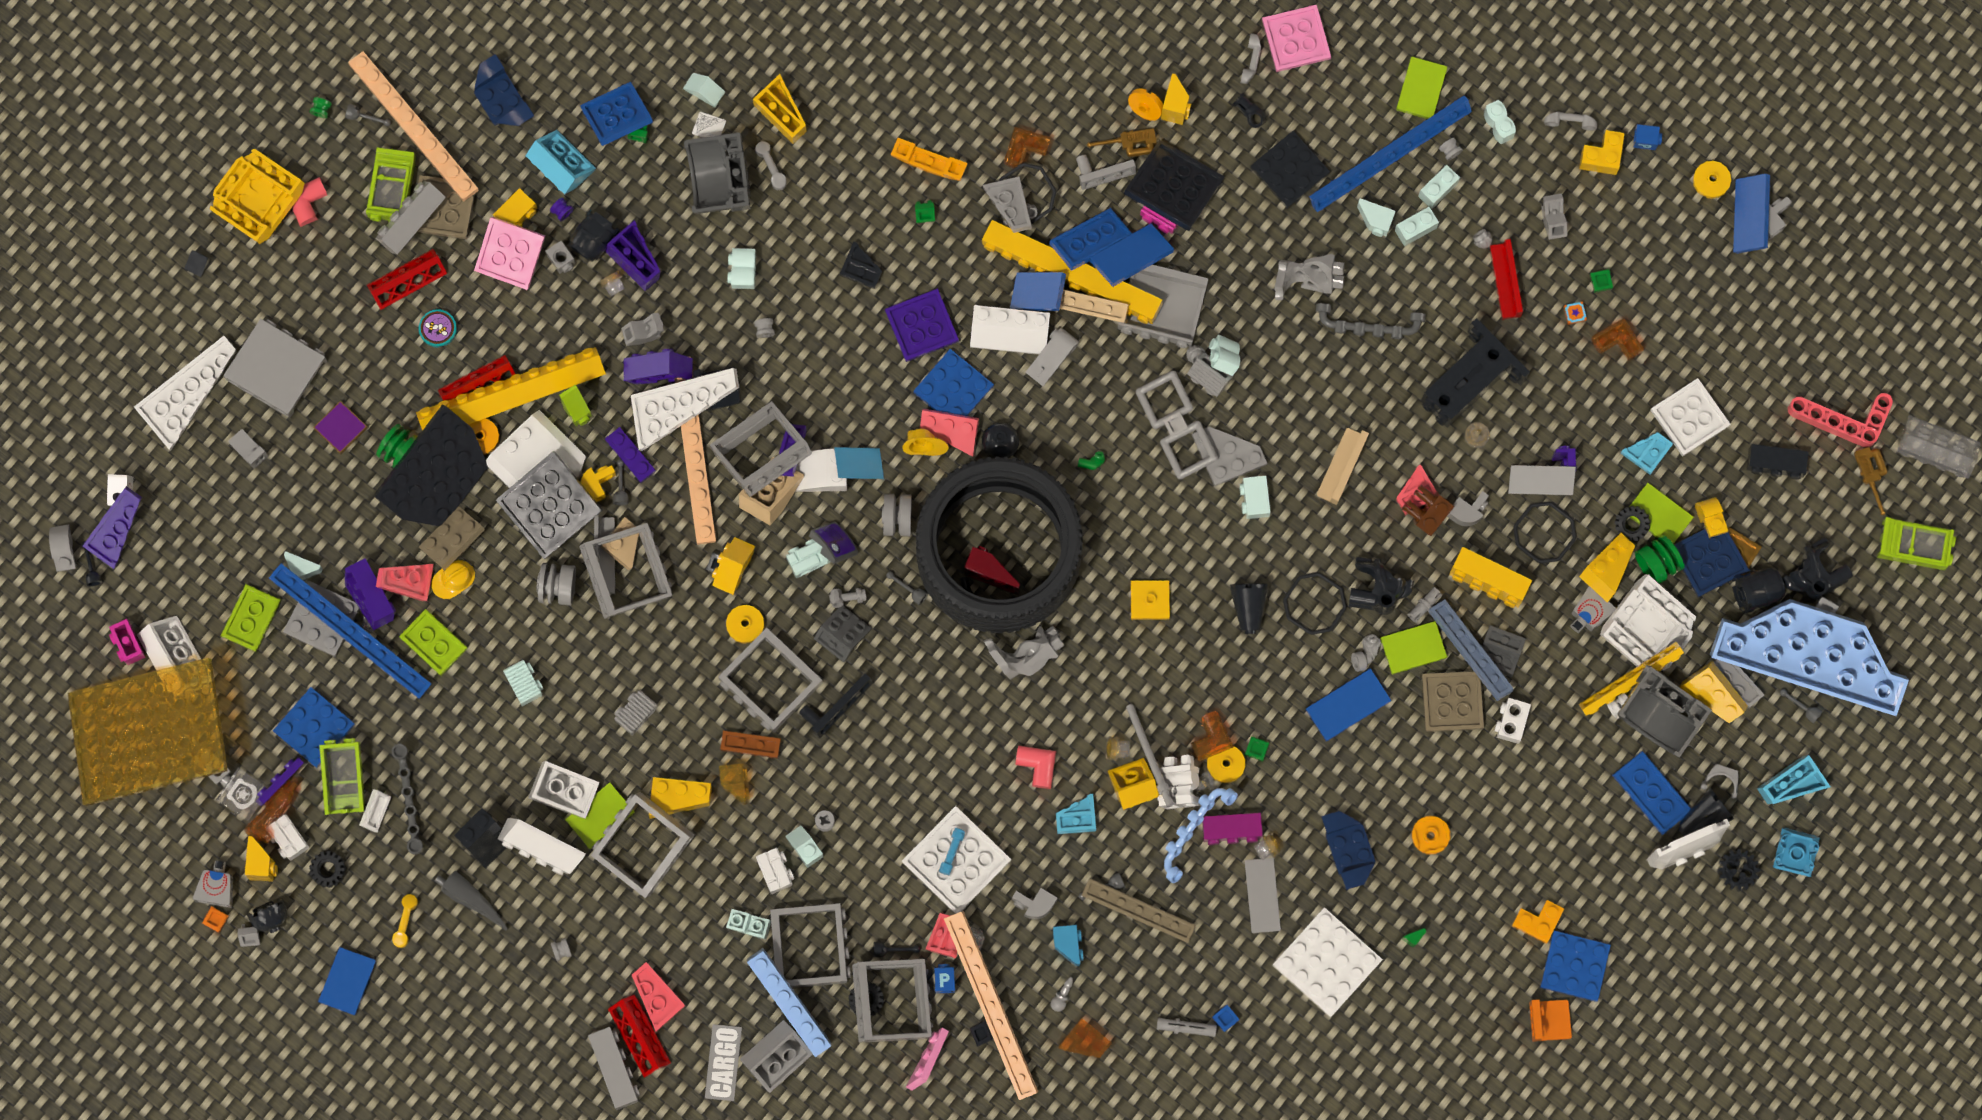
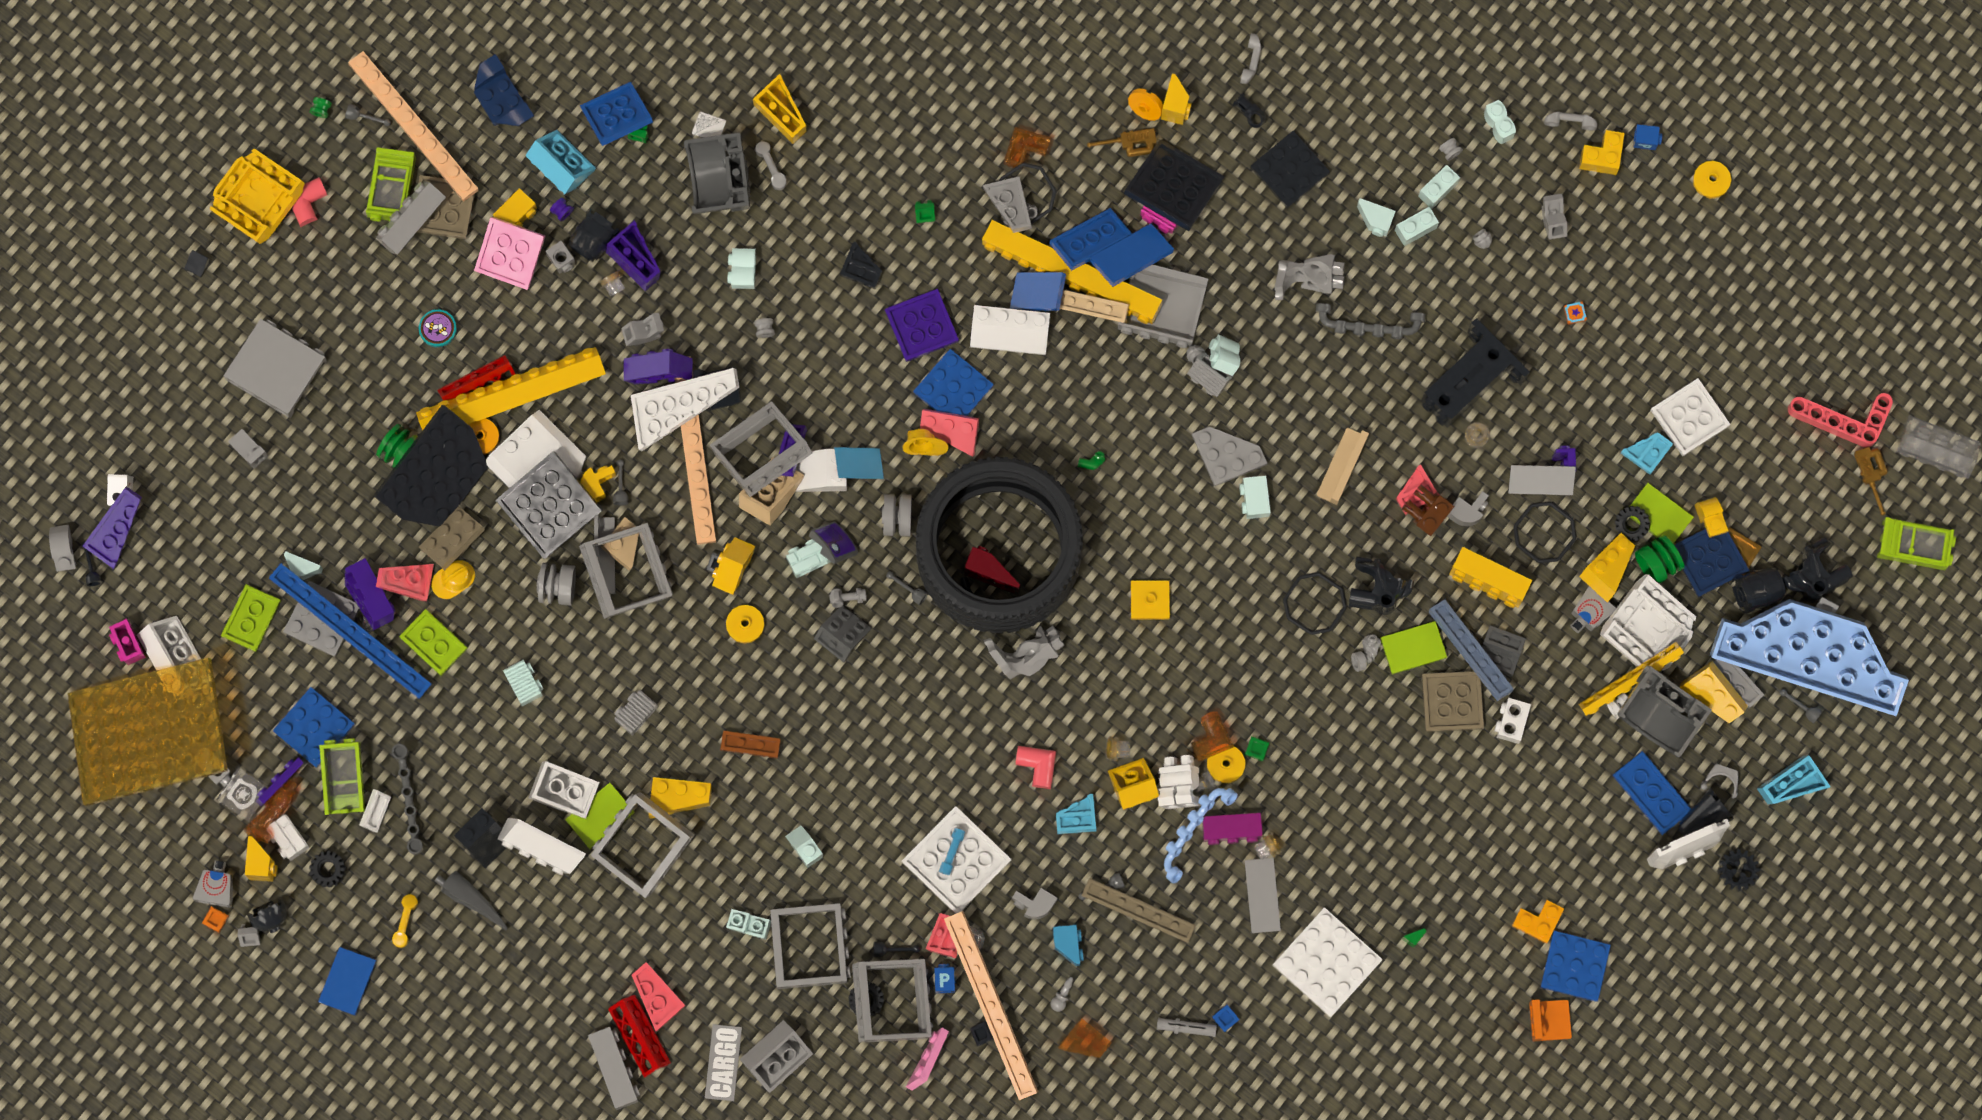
(179, 398): white wing -> none
(340, 427): dark purple tile -> none
(404, 273): red fence -> none
(561, 949): light grey wheel -> none
(575, 406): lime slope -> none
(630, 455): dark purple plate -> none
(704, 89): light aqua slope -> none
(732, 781): clear yellow slope -> none
(753, 709): light grey window -> none
(774, 870): white brick -> none
(789, 1002): light blue brick -> none
(823, 724): black piece -> none
(827, 822): light grey wheel -> none
(928, 161): light orange slope -> none
(1000, 440): black cylinder -> none
(1052, 356): light grey door -> none
(1091, 179): light grey piece -> none
(1162, 787): light grey bar -> none
(1176, 425): light grey bar -> none
(1249, 604): black cone -> none
(1296, 38): bright pink plate -> none
(1348, 705): blue tile -> none
(1349, 848): dark blue piece -> none
(1390, 153): blue plate -> none
(1421, 88): lime tile -> none
(1424, 604): light grey pin -> none
(1438, 828): light orange plate -> none
(1506, 280): red fence -> none
(1601, 281): green plate -> none
(1620, 335): clear orange brick -> none
(1751, 213): blue tile -> none
(1776, 224): light grey brick -> none
(1777, 461): black brick -> none
(1796, 852): dark azure slope -> none

